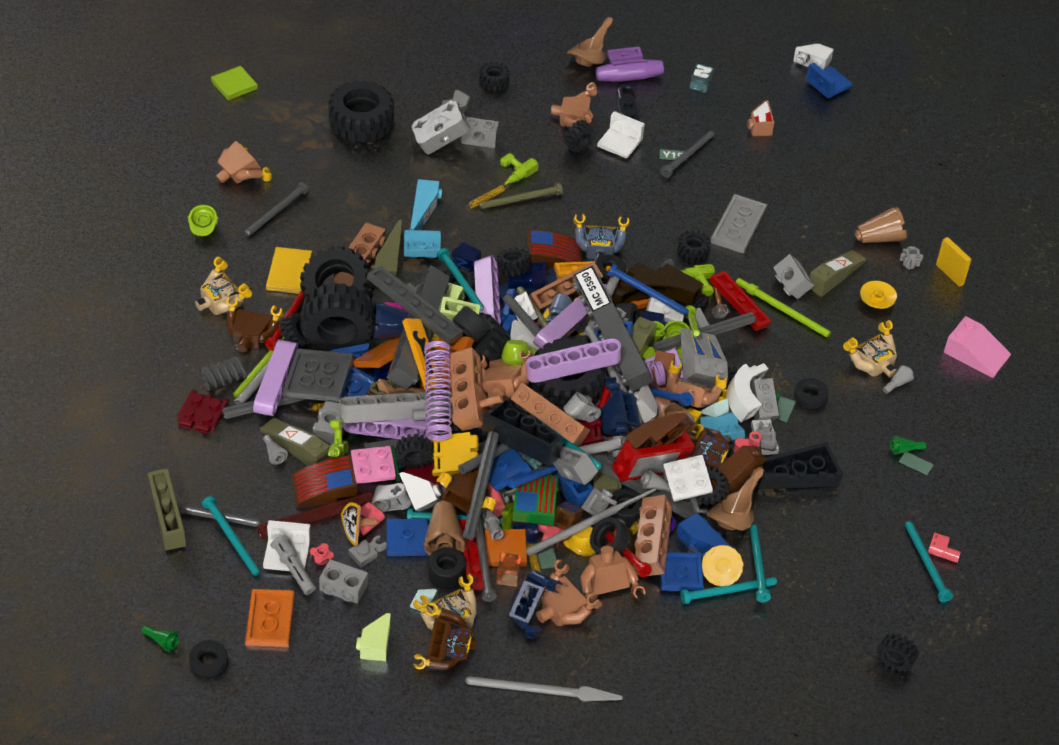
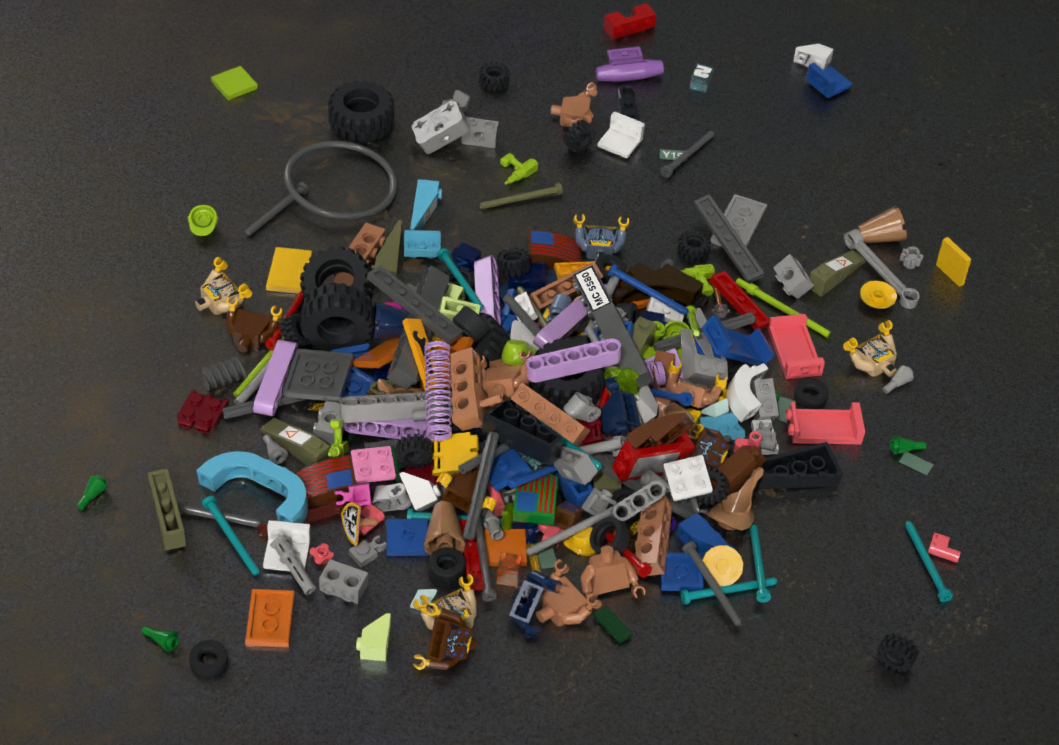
(94, 487): none -> green cone
(240, 165): nougat torso -> none
(263, 471): none -> medium azure arch
(336, 215): none -> dark grey piece
(357, 493): none -> dark pink plate
(481, 198): yellow piece -> none
(583, 693): light grey piece -> none
(590, 50): medium nougat hat -> none
(612, 624): none -> dark green piece
(618, 25): none -> red arch
(625, 378): none -> clear neon green plate
(647, 499): none -> light grey beam
(690, 548): none -> dark grey bar
(729, 239): none -> dark grey plate
(736, 345): none -> blue panel
(761, 120): nougat slope -> none
(794, 347): none -> coral panel
(824, 425): none -> coral panel
(854, 240): none -> light grey piece
(976, 347): bright pink slope -> none

